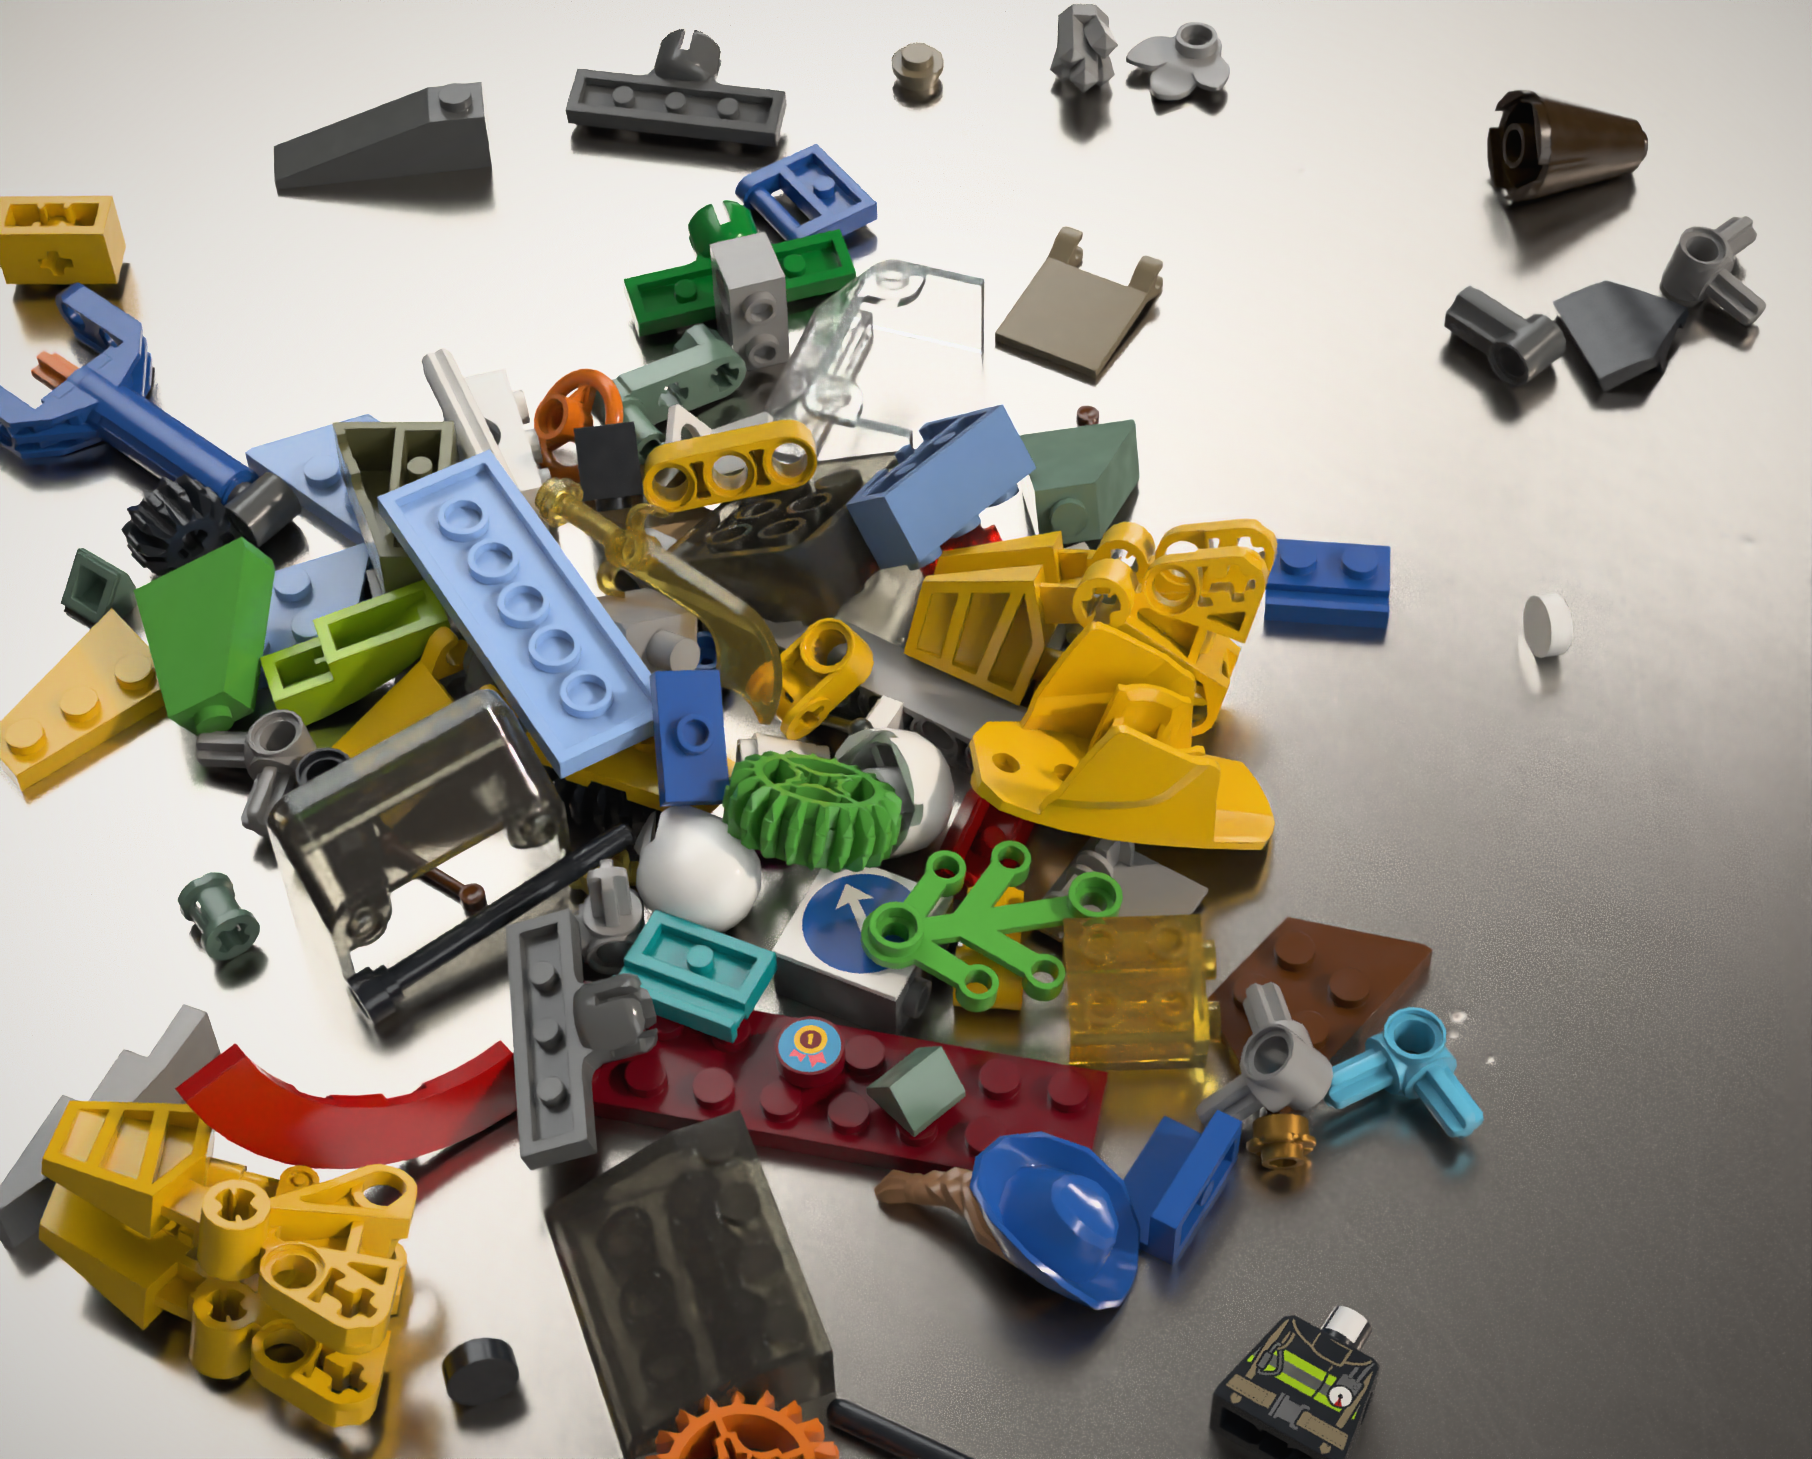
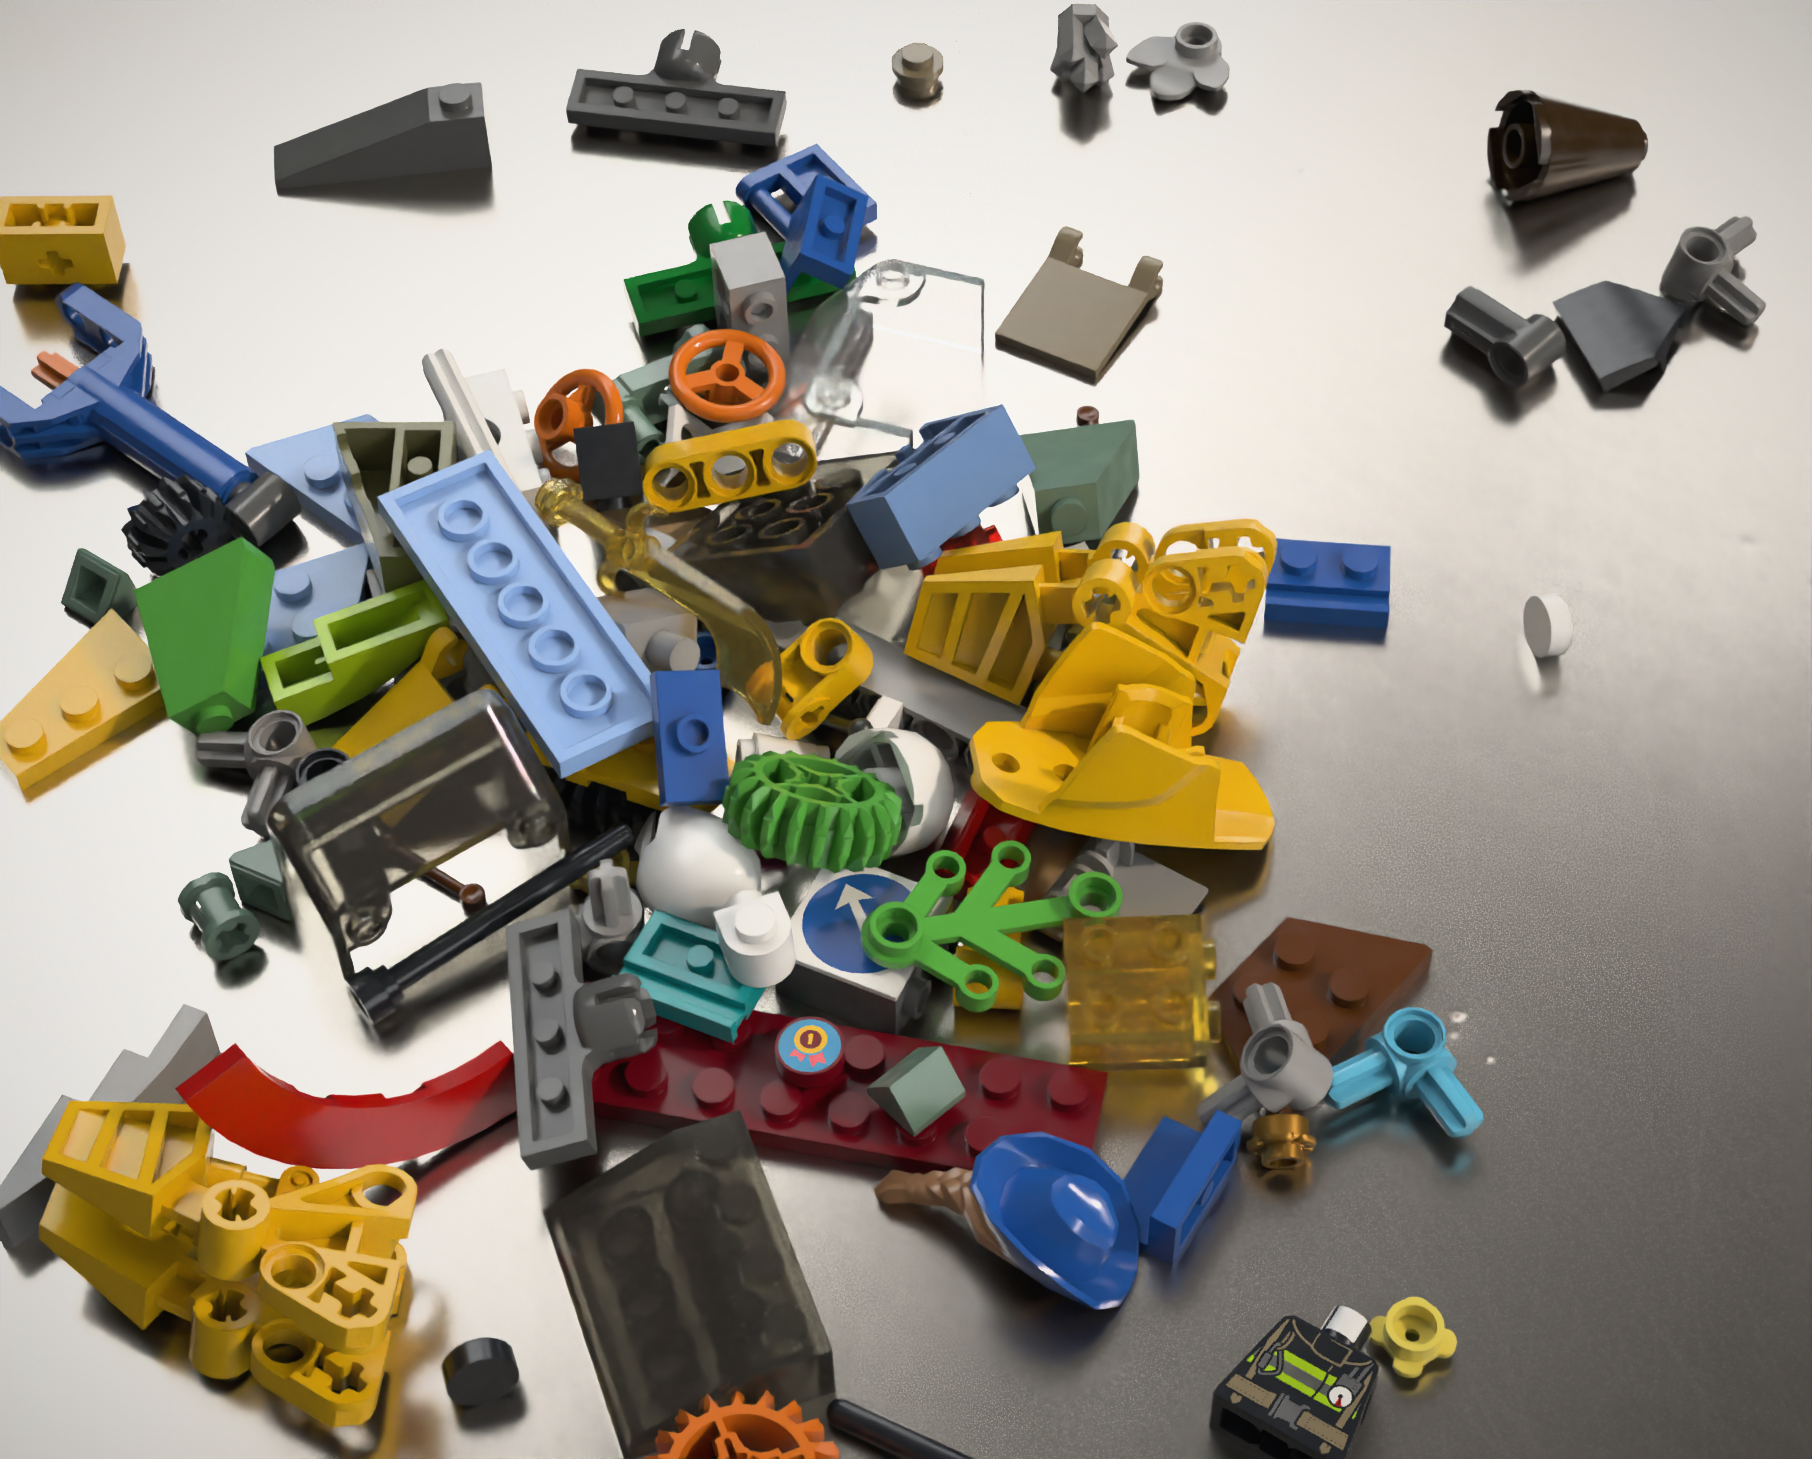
(260, 880): none -> sand green slope
(725, 388): none -> orange piece
(756, 938): none -> white plate
(824, 233): none -> blue panel
(1416, 1317): none -> light yellow plate

